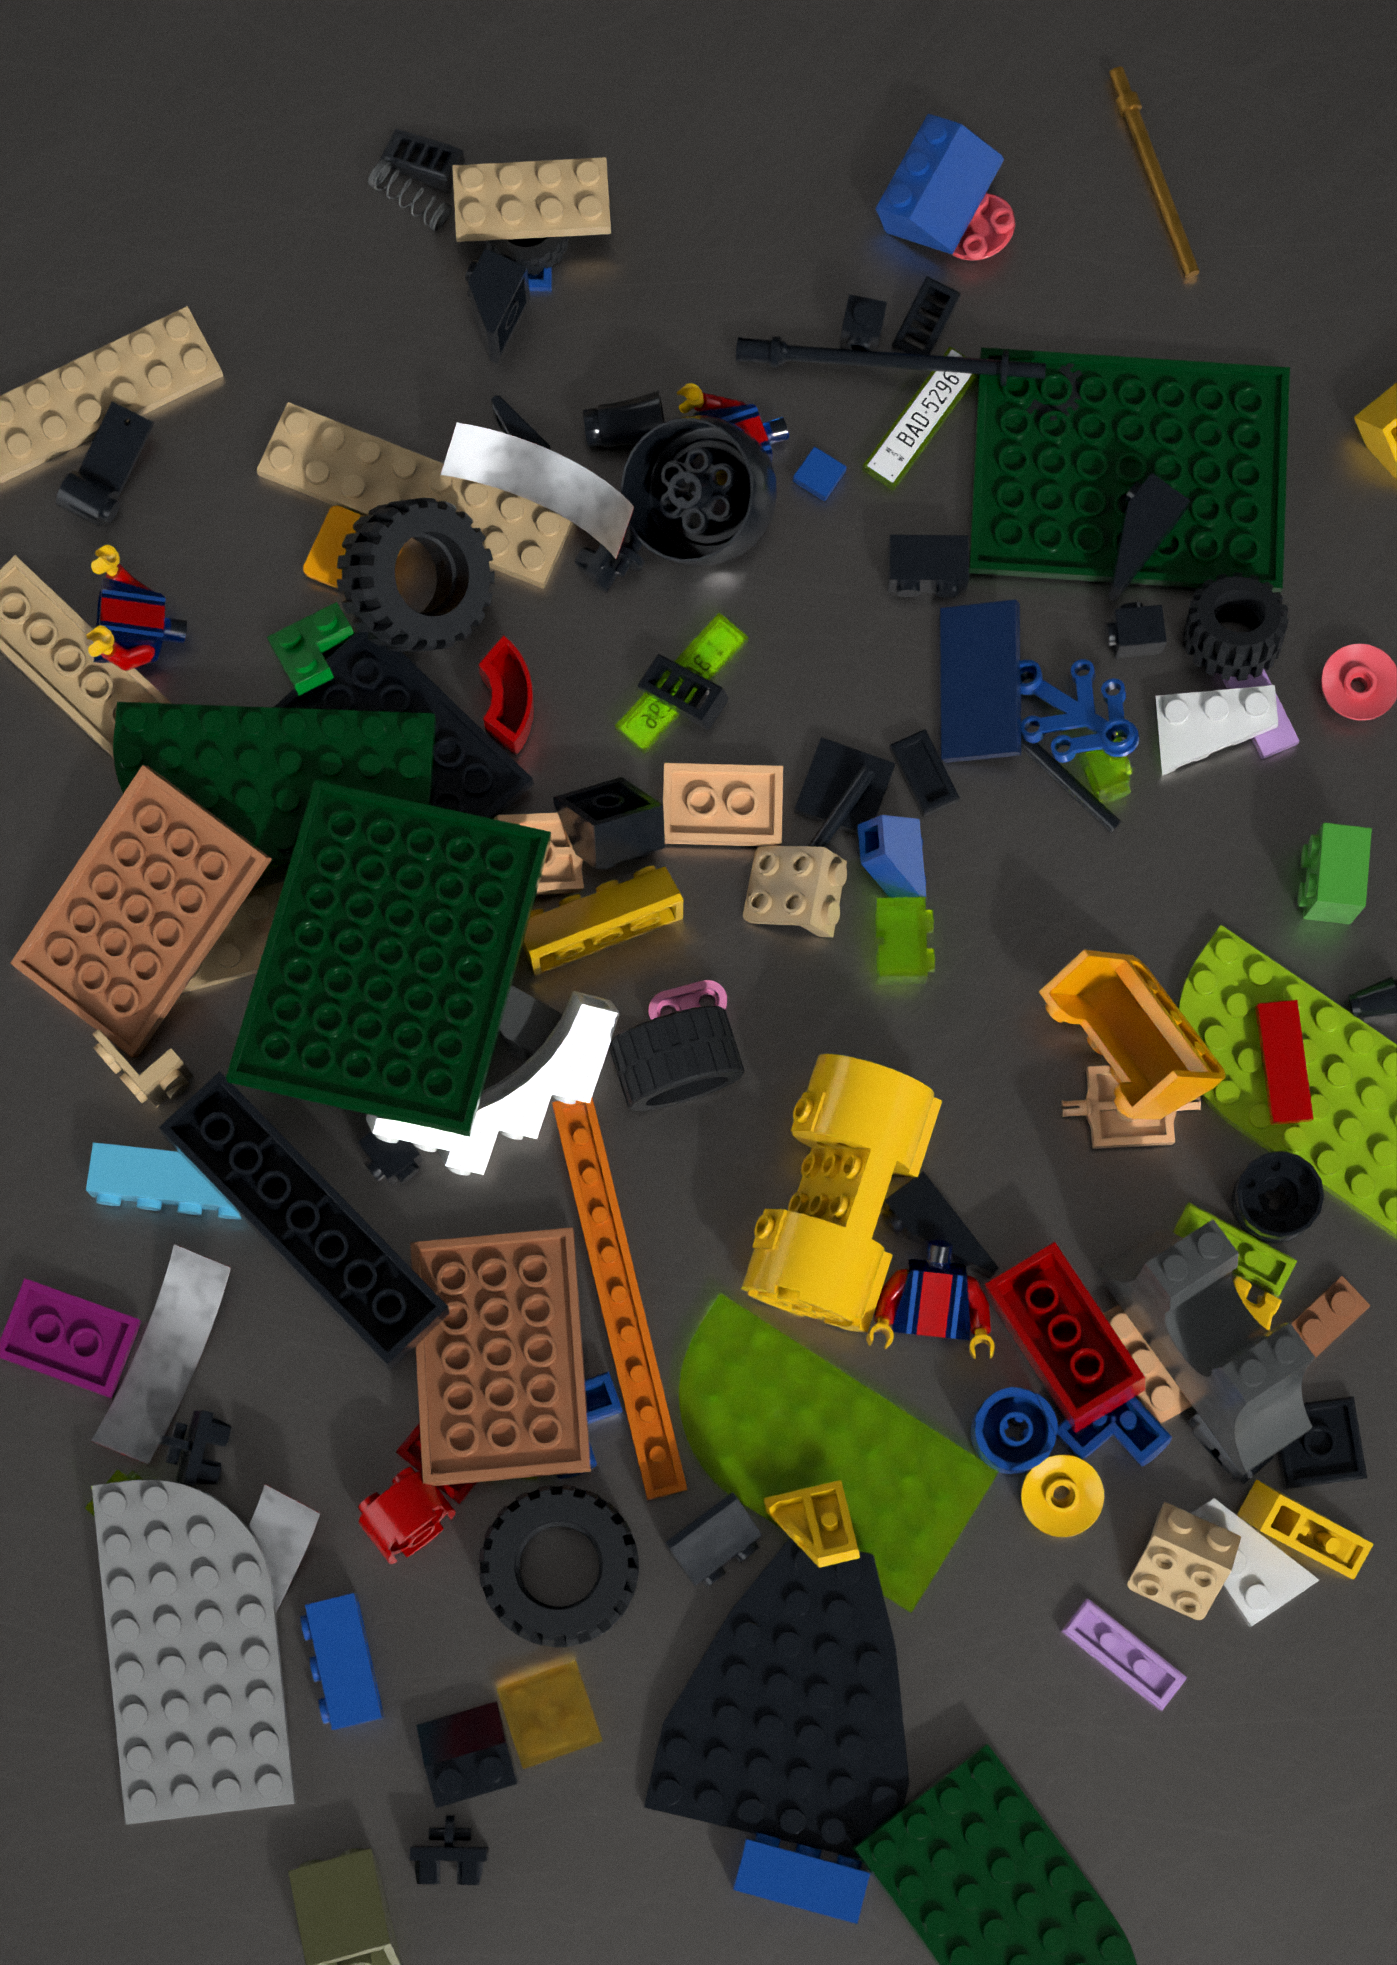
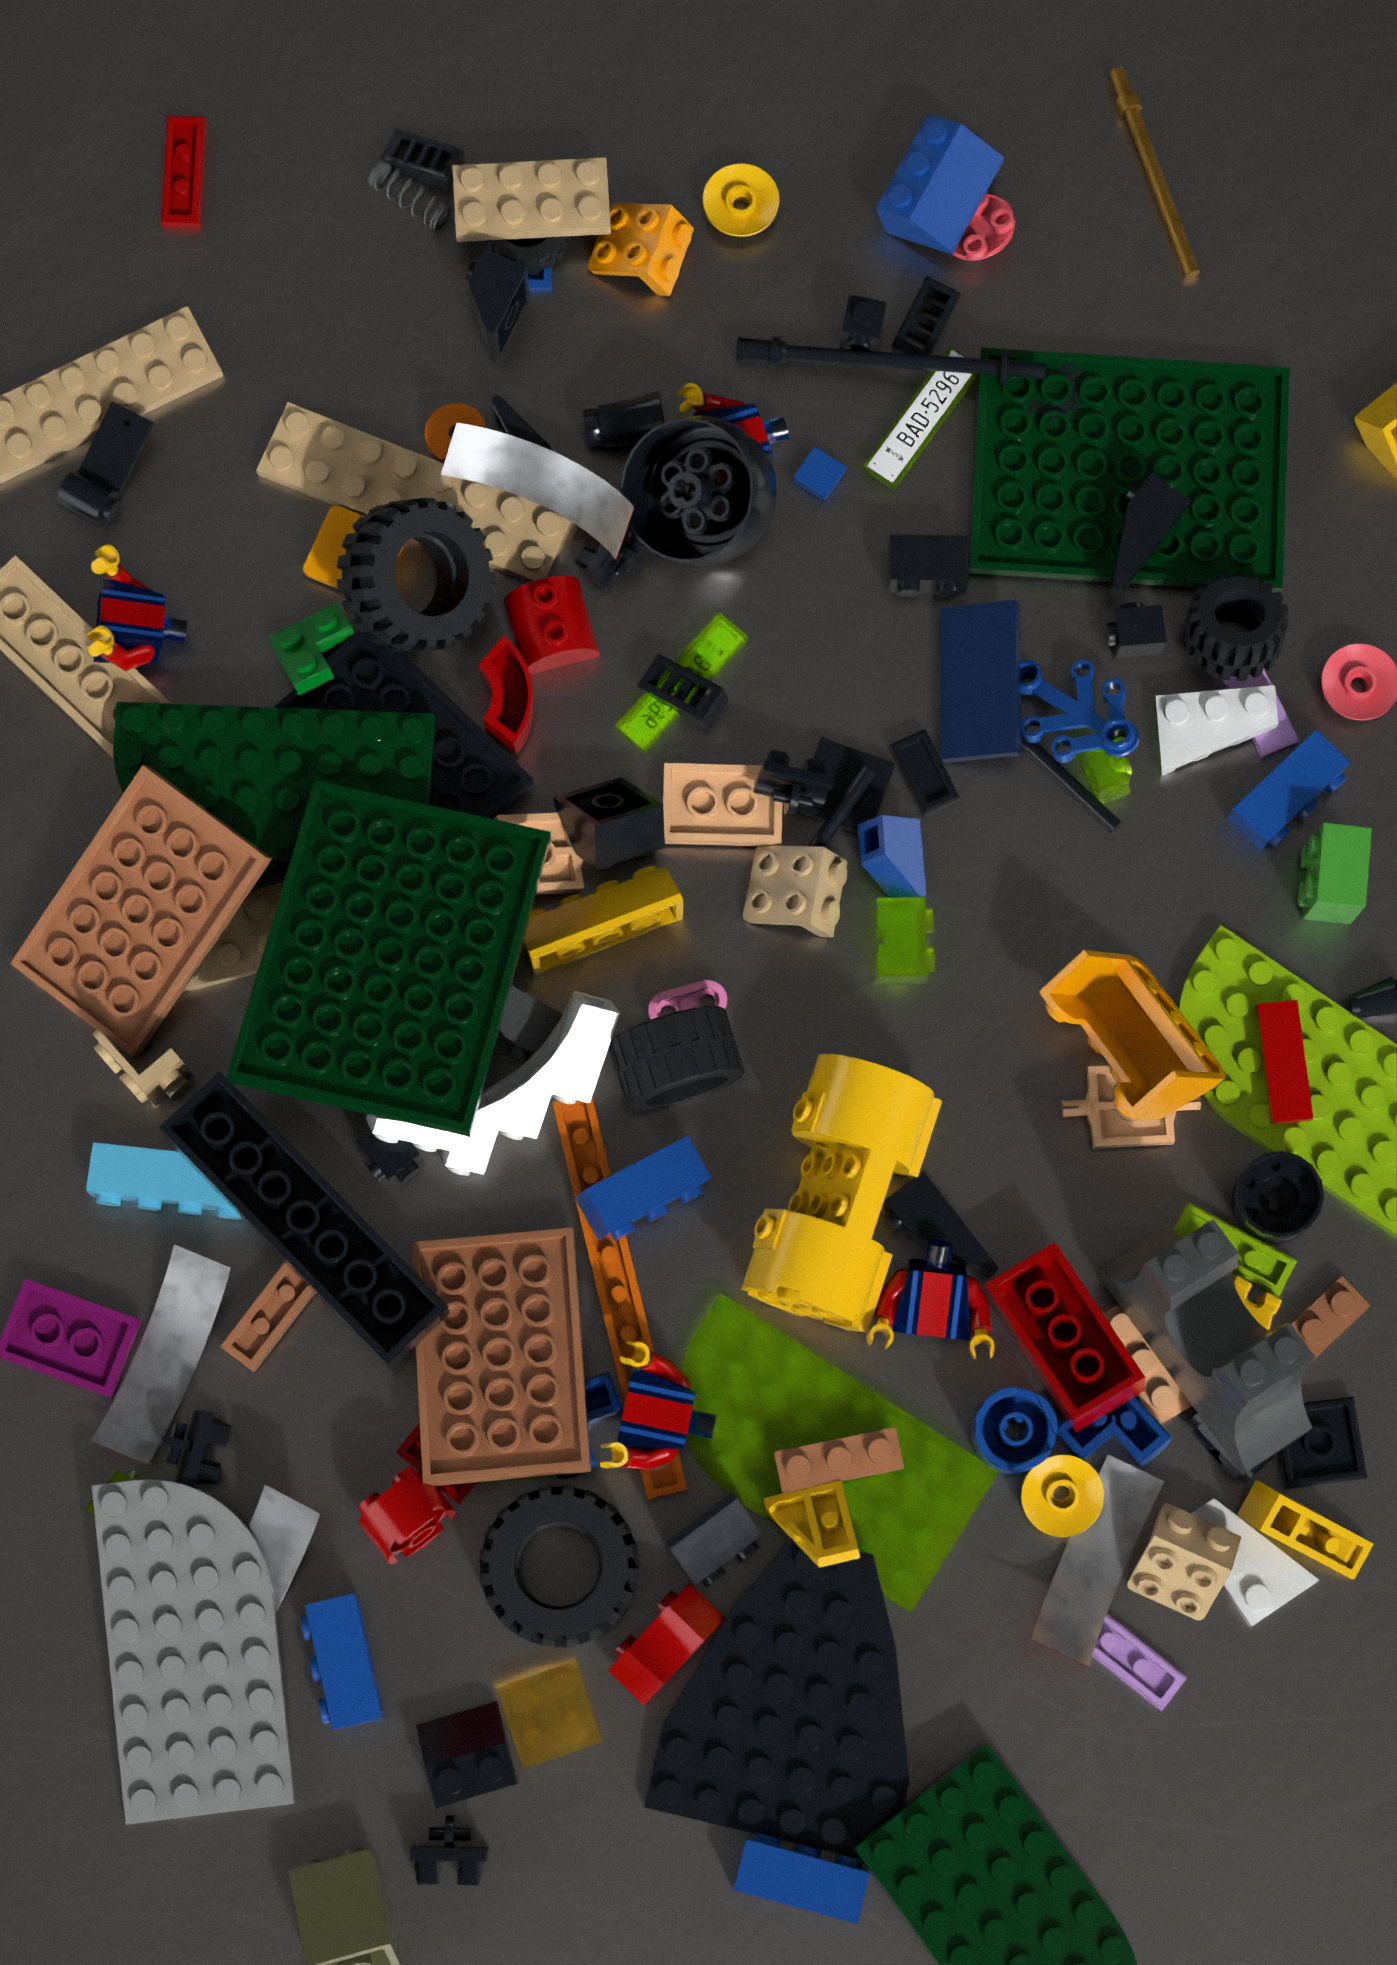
(183, 172): none -> red tile
(268, 1318): none -> nougat plate
(442, 424): none -> orange piece
(550, 623): none -> red brick
(643, 243): none -> light orange bracket
(644, 1189): none -> blue brick
(656, 1413): none -> torso
(666, 1643): none -> red brick
(741, 184): none -> yellow dish
(793, 785): none -> black hips
(839, 1460): none -> nougat plate
(1095, 1563): none -> flat silver sticker
(1289, 791): none -> blue brick

